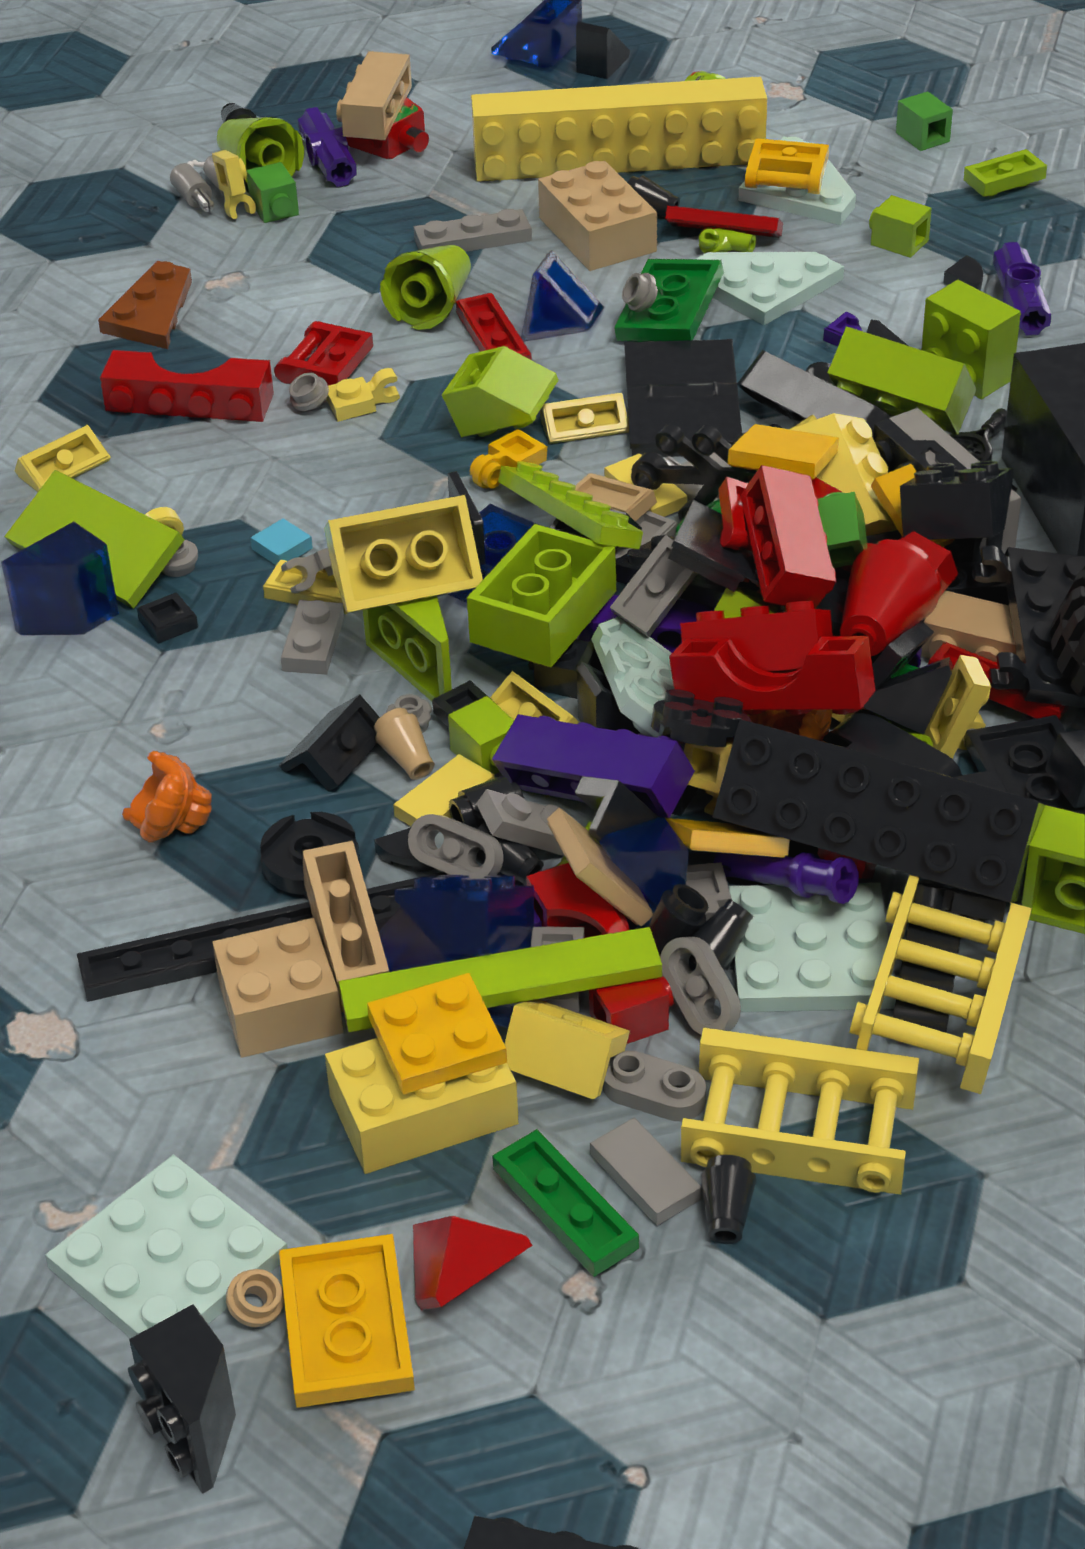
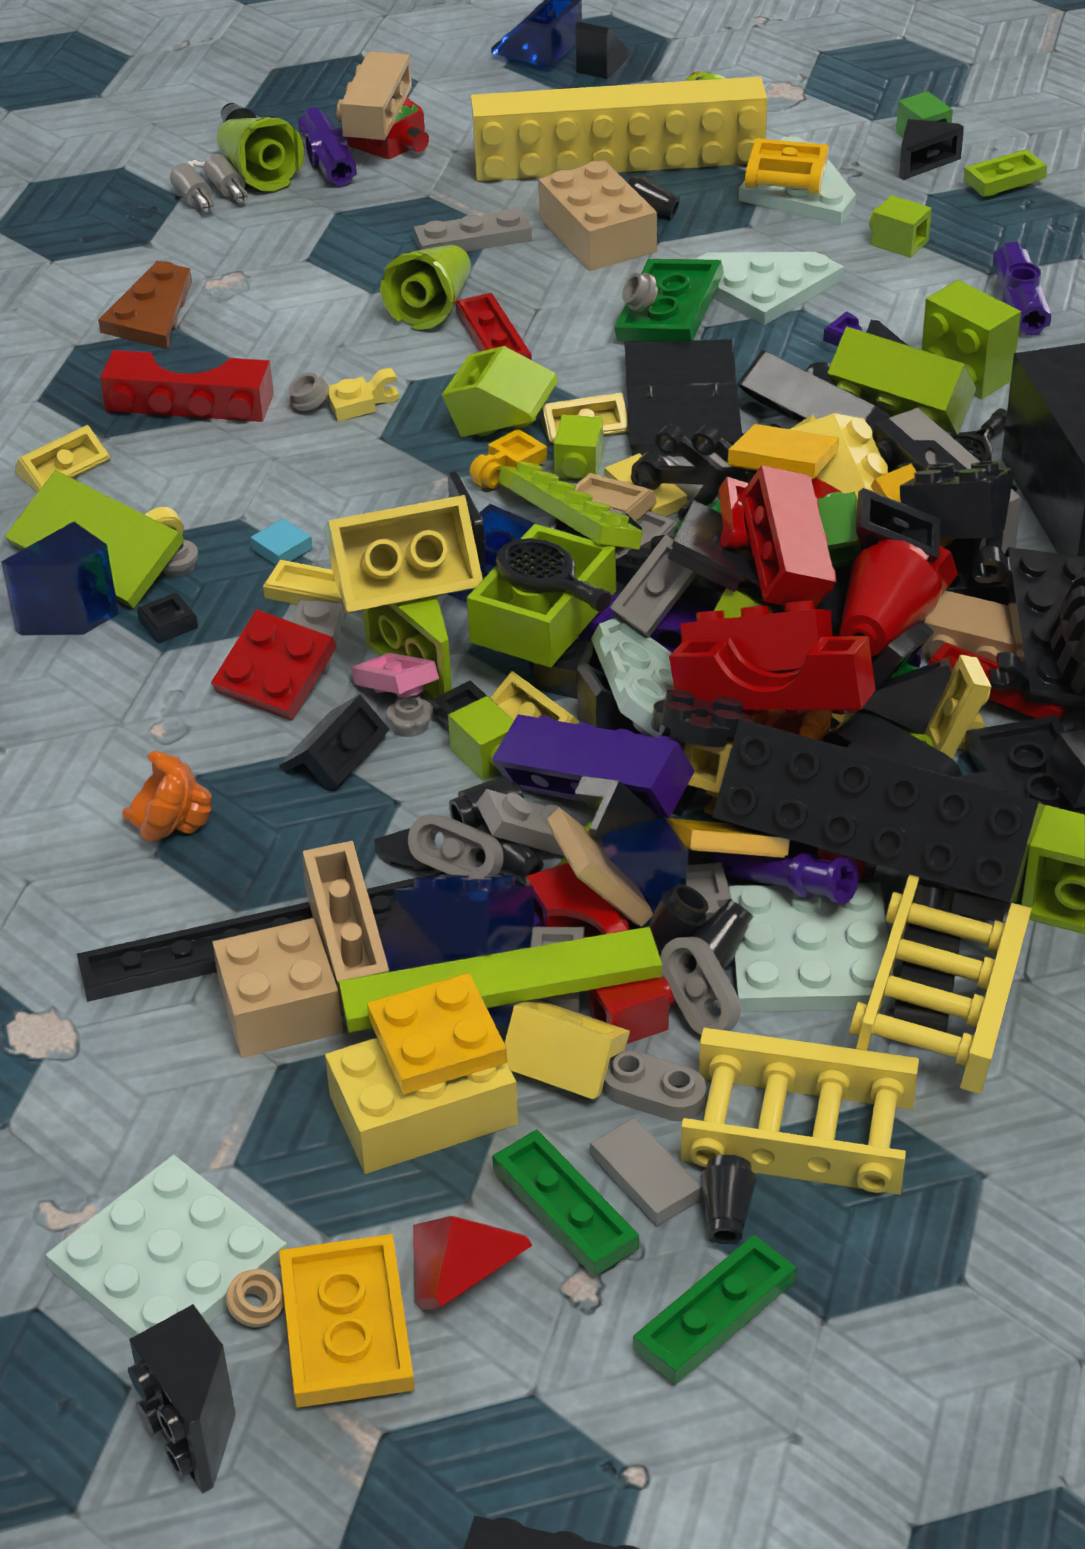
(231, 176): light yellow plate -> none
(273, 192): bright green brick -> none
(274, 664): none -> red plate
(287, 839): black plate -> none
(309, 567): light grey plate -> none
(336, 354): red plate -> none
(395, 674): none -> bright pink plate
(403, 740): tan cone -> none
(437, 790): light yellow tile -> none
(553, 582): none -> black piece
(558, 302): clear blue slope -> none
(578, 446): none -> lime brick
(714, 1309): none -> green plate
(725, 240): lime arm -> none
(727, 220): red tile -> none
(885, 519): none -> black slope
(929, 146): none -> black slope
(967, 271): black tile -> none

